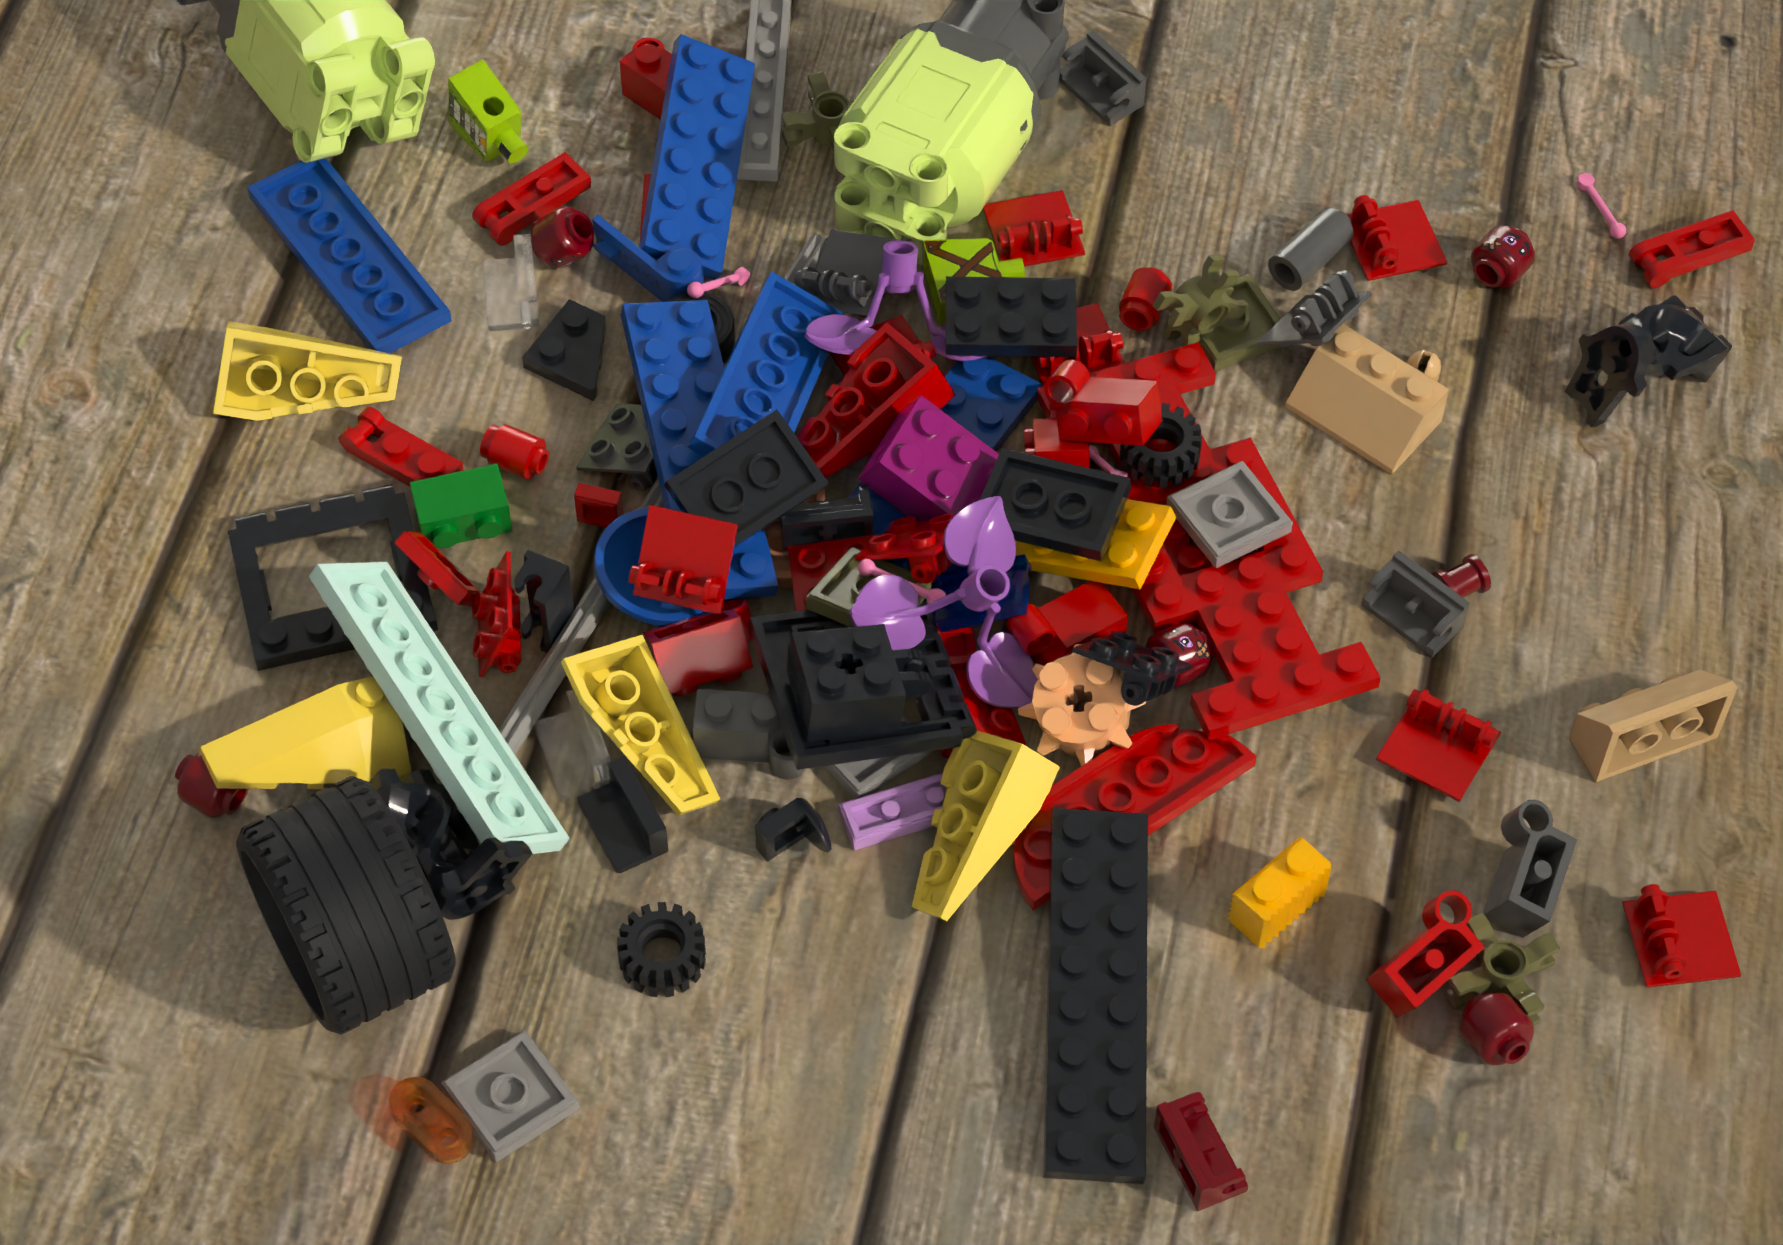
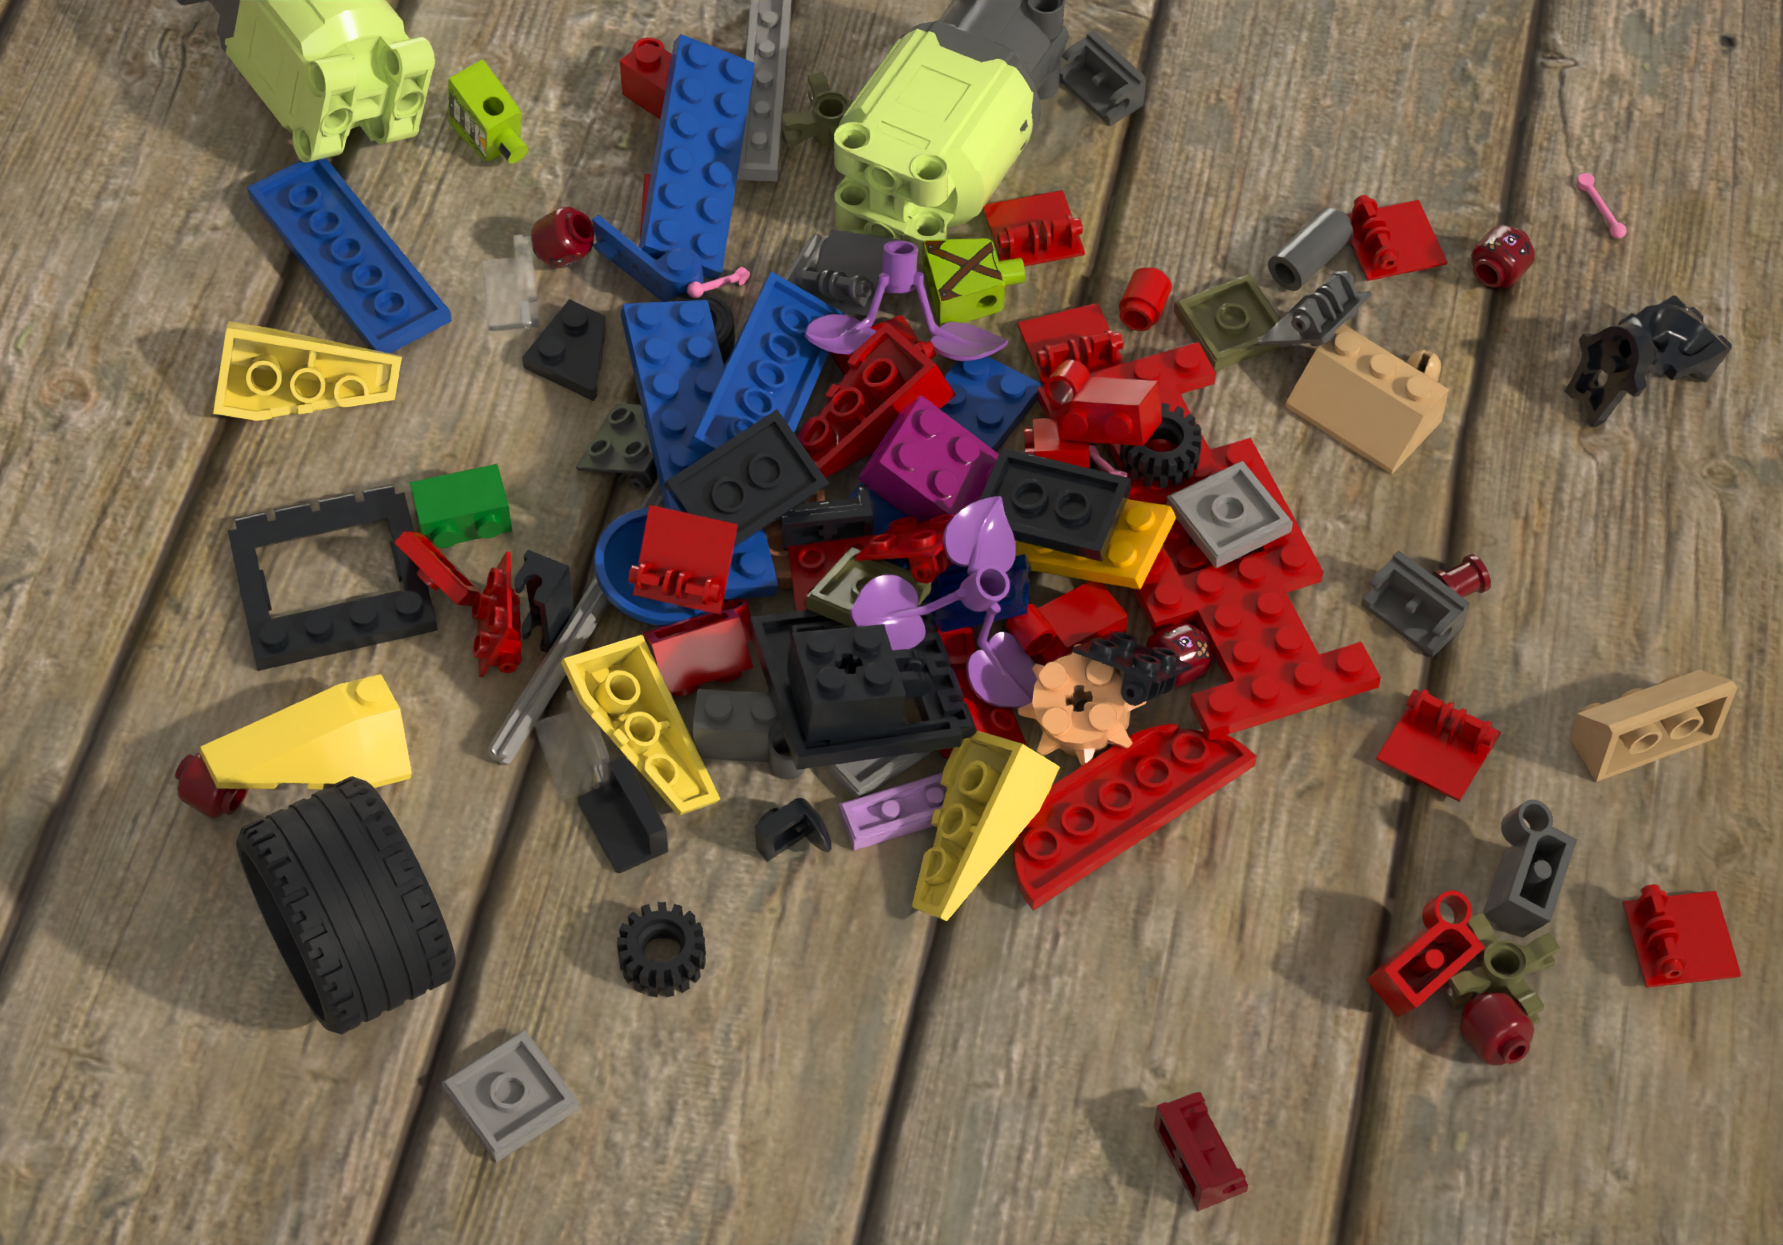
(396, 450): red plate -> none
(434, 1122): clear orange plate -> none
(437, 705): light aqua plate -> none
(458, 869): black hips -> none
(514, 450): red brick -> none
(531, 198): red plate -> none
(597, 505): red tile -> none
(867, 568): bright pink hinge -> none
(1010, 316): black plate -> none
(1097, 997): black plate -> none
(1201, 303): olive pin -> none
(1280, 892): yellow brick -> none
(1691, 248): red plate -> none

